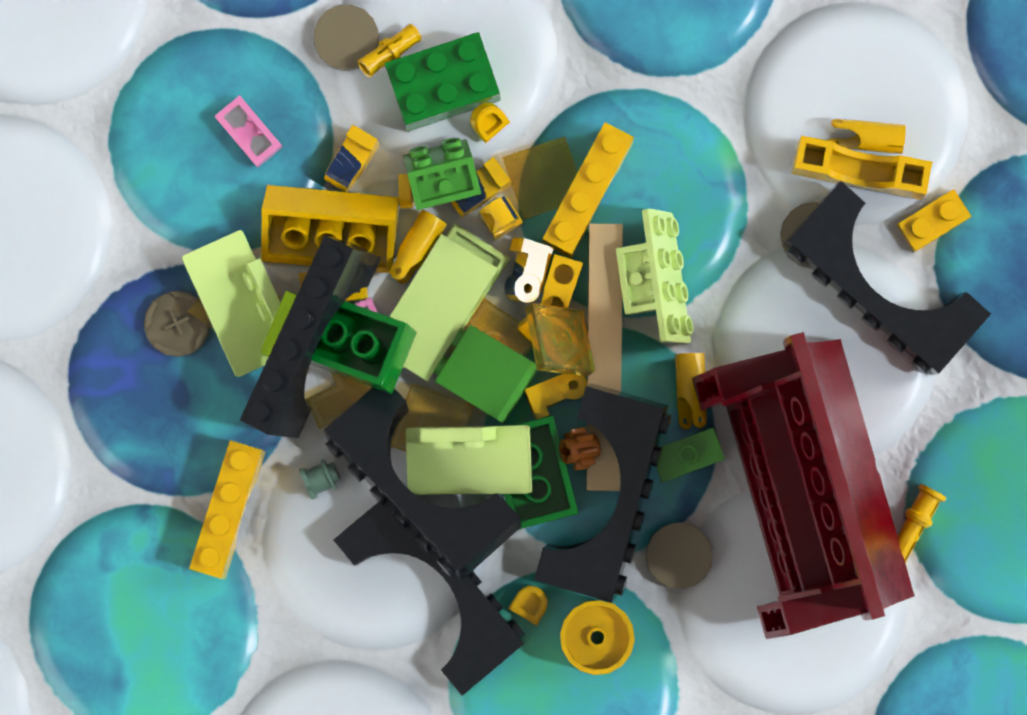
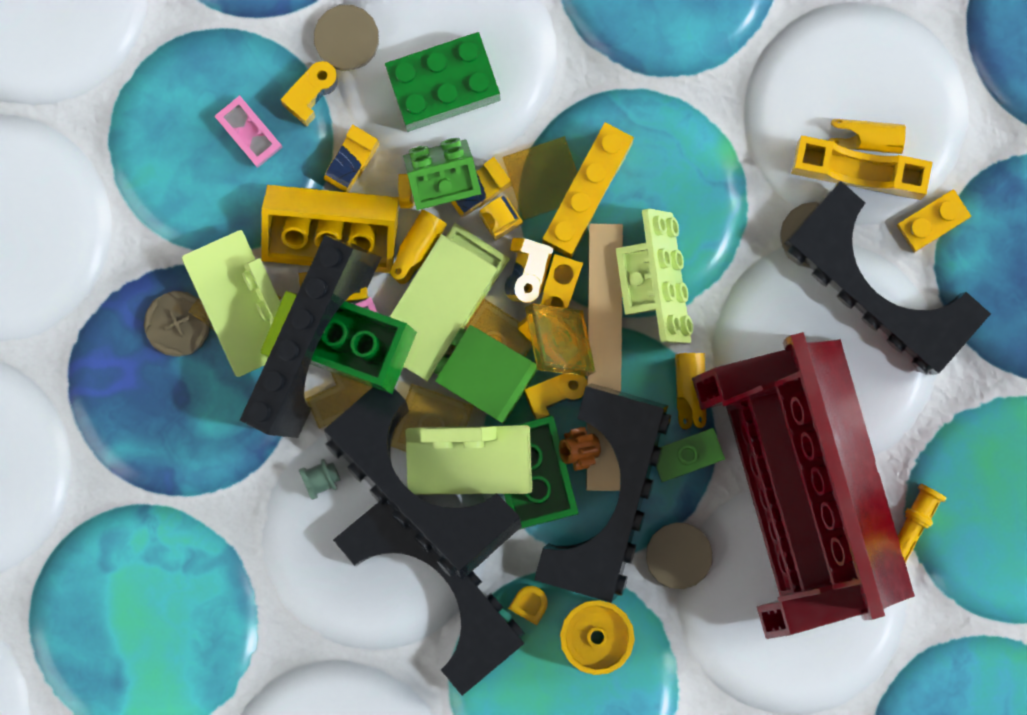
(226, 508): yellow arch -> none
(308, 90): none -> yellow leg
(389, 50): yellow pin -> none
(488, 121): yellow tile -> none

